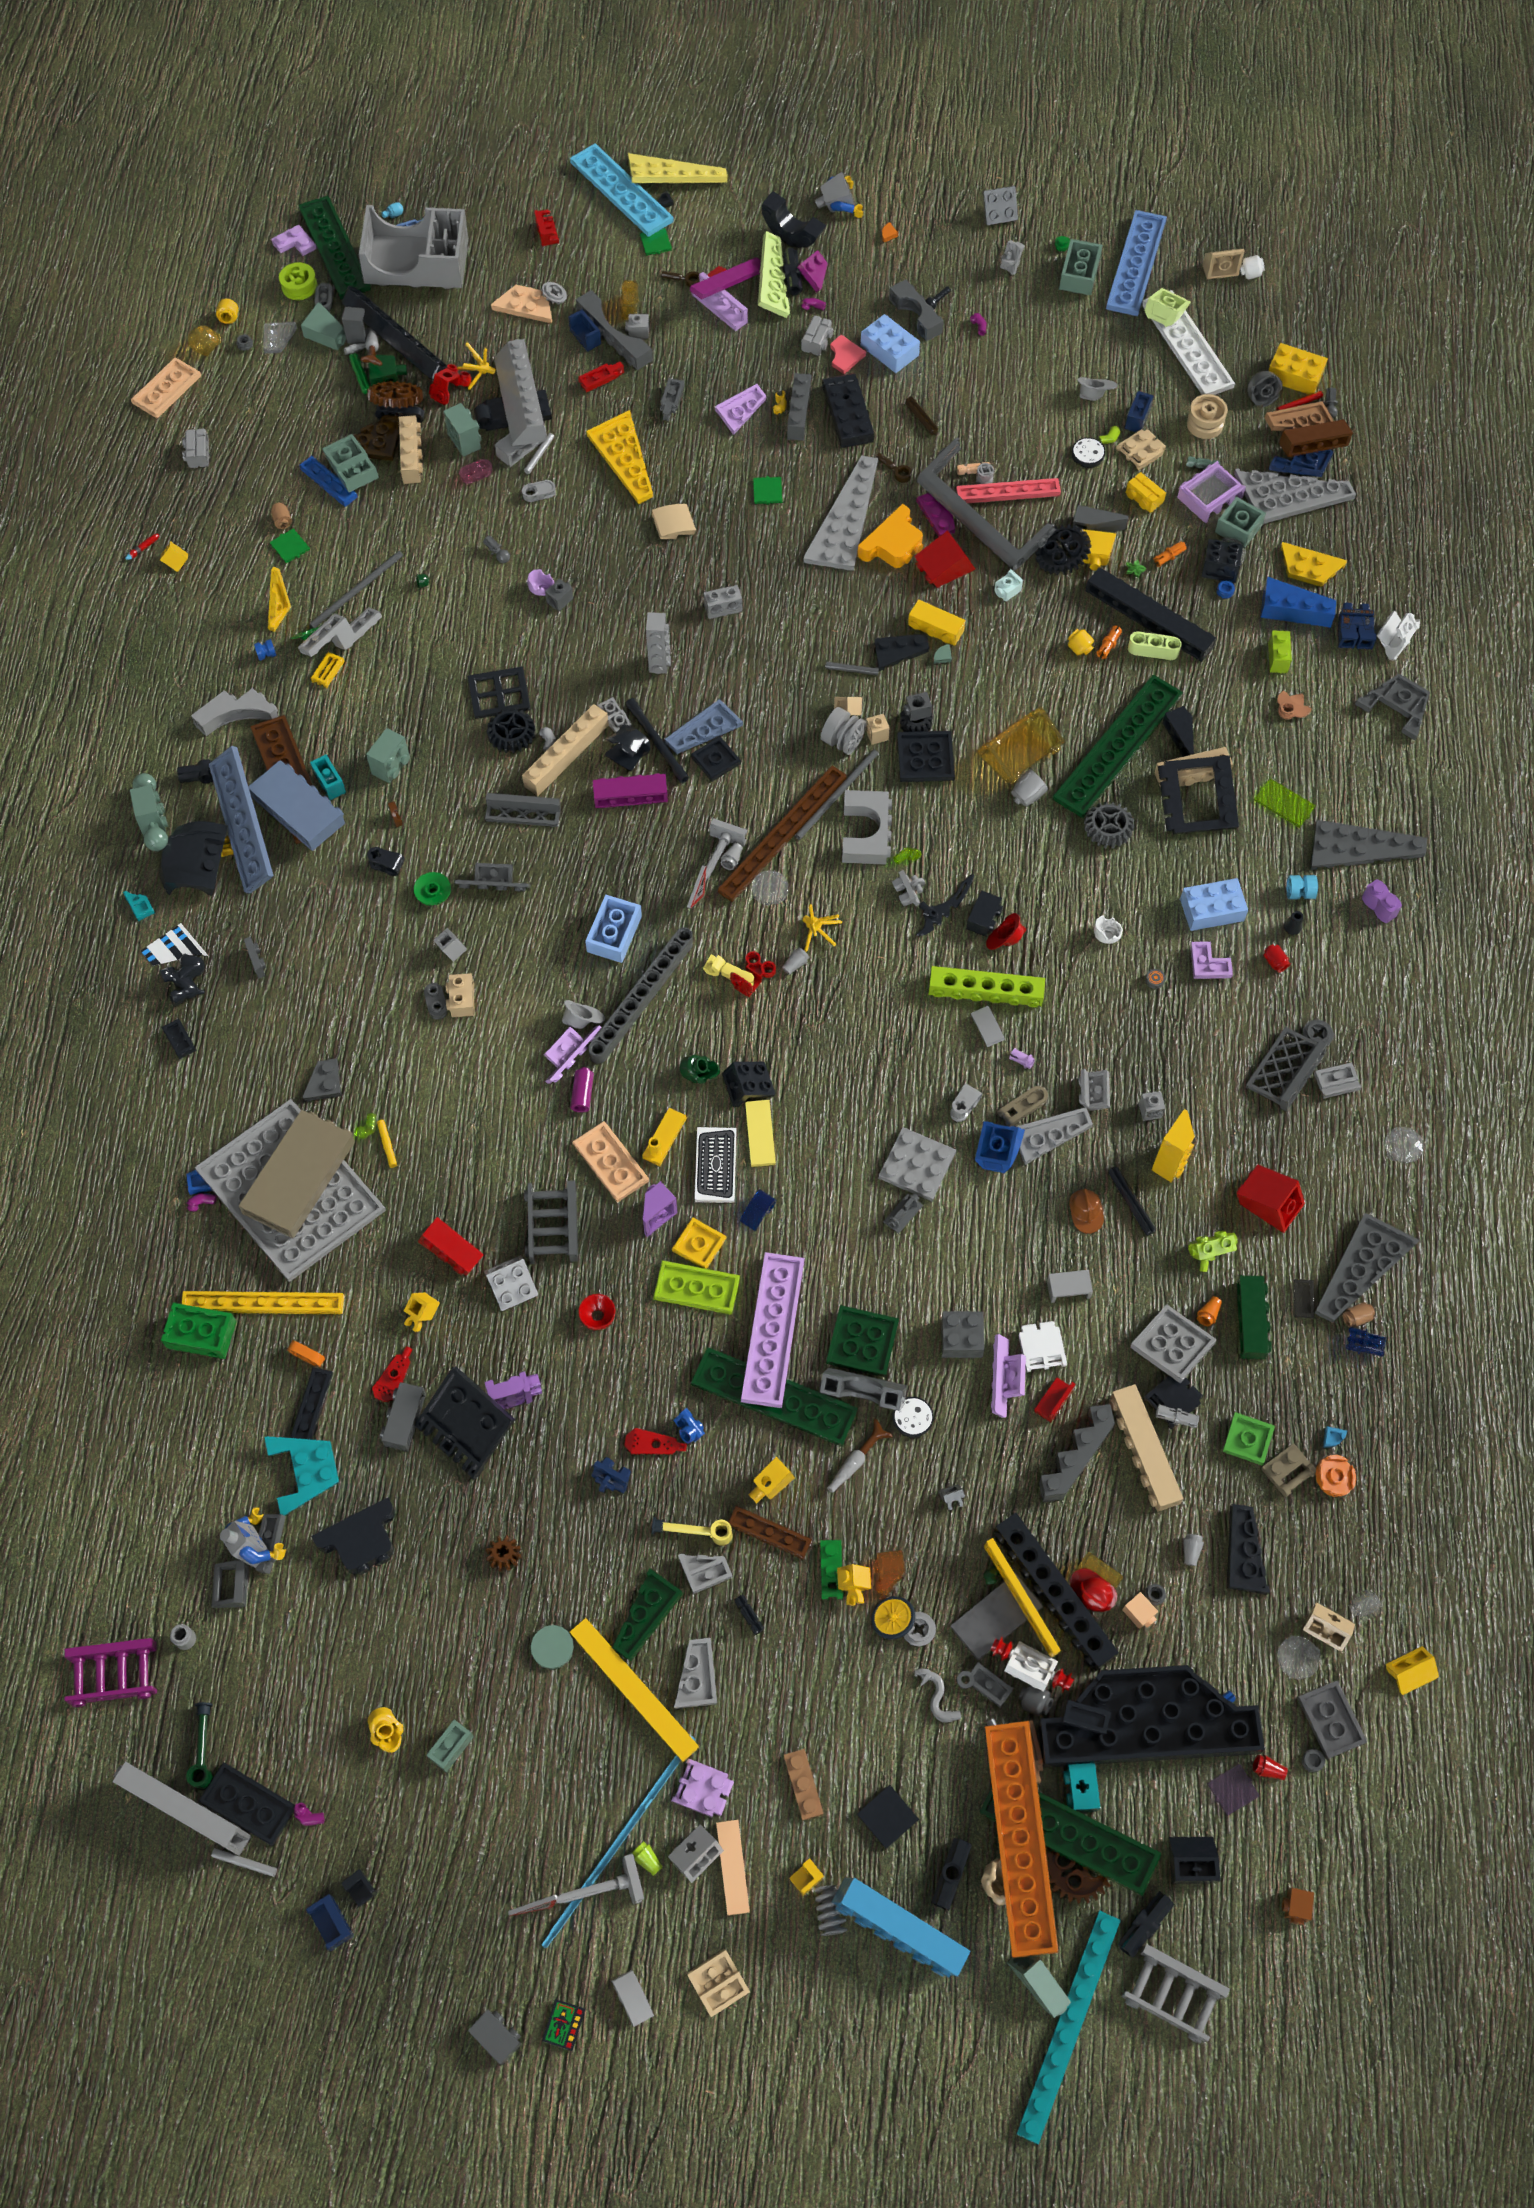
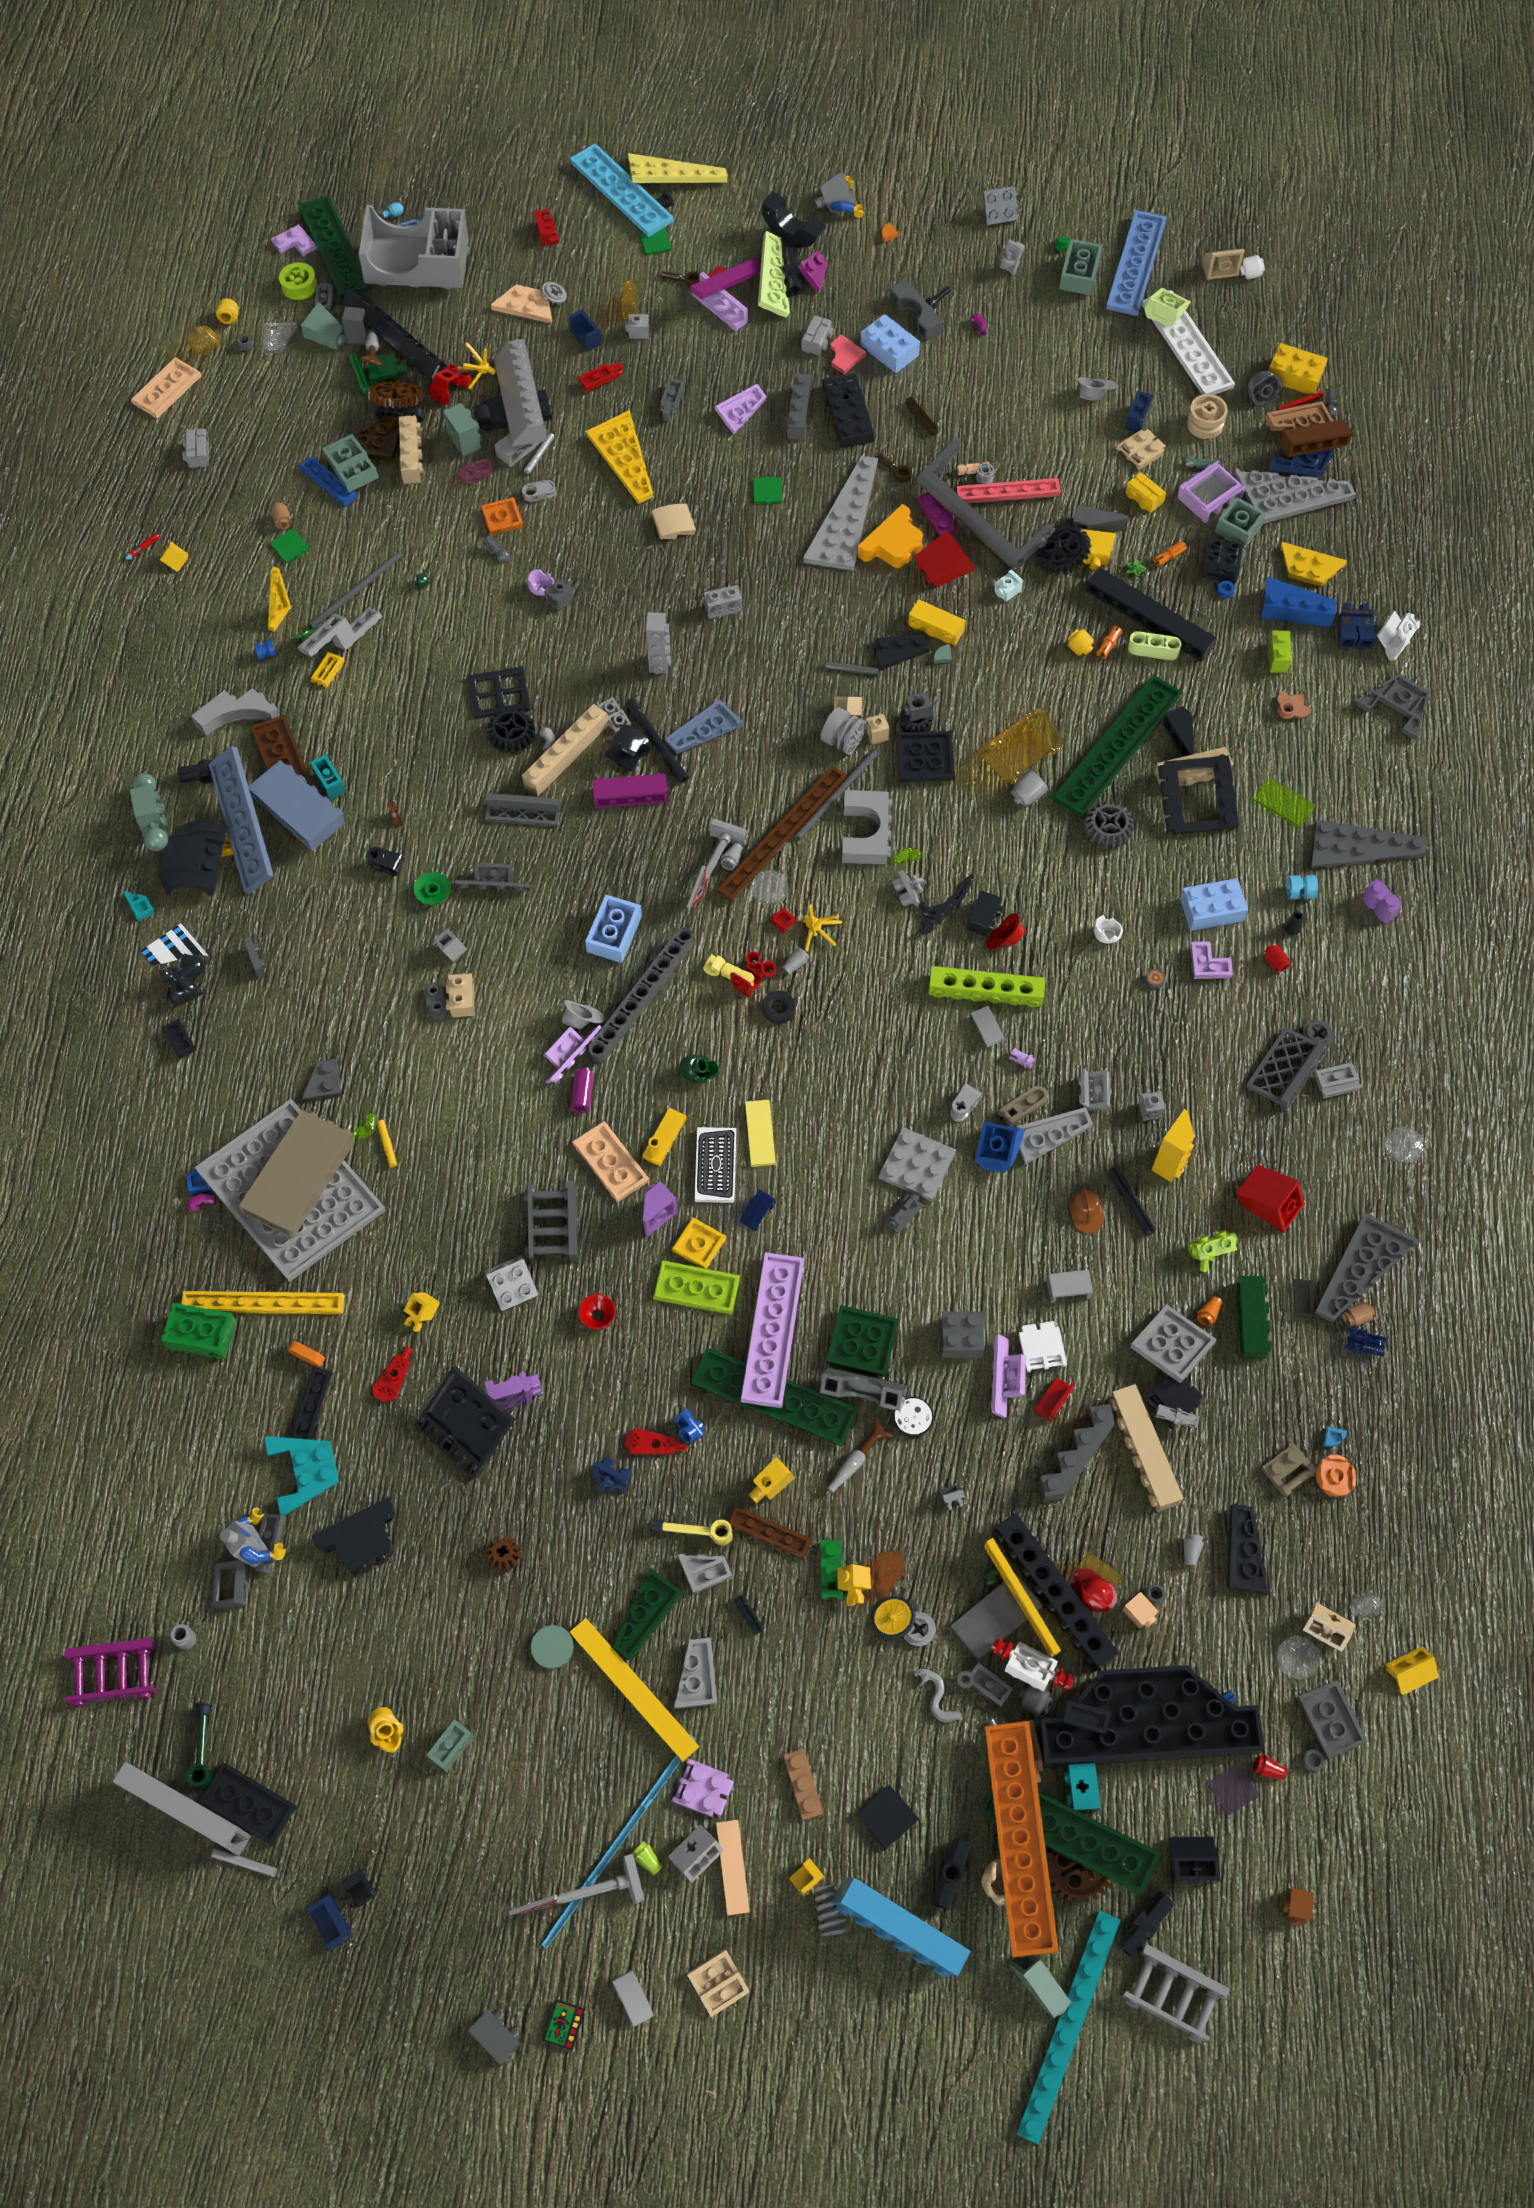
(305, 1817): magenta arm -> none
(354, 348): light grey piece -> none
(388, 755): sand green brick -> none
(403, 1416): dark grey brick -> none
(450, 1247): red wedge -> none
(502, 516): none -> orange tile
(632, 349): dark grey arch -> none
(715, 758): black tile -> none
(747, 1081): black bracket -> none
(781, 407): yellow arm -> none
(781, 996): none -> black tyre
(783, 920): none -> red tile
(813, 302): magenta arm -> none
(1088, 452): white tile -> none
(1111, 437): lime arm -> none
(1248, 1438): bright green plate -> none

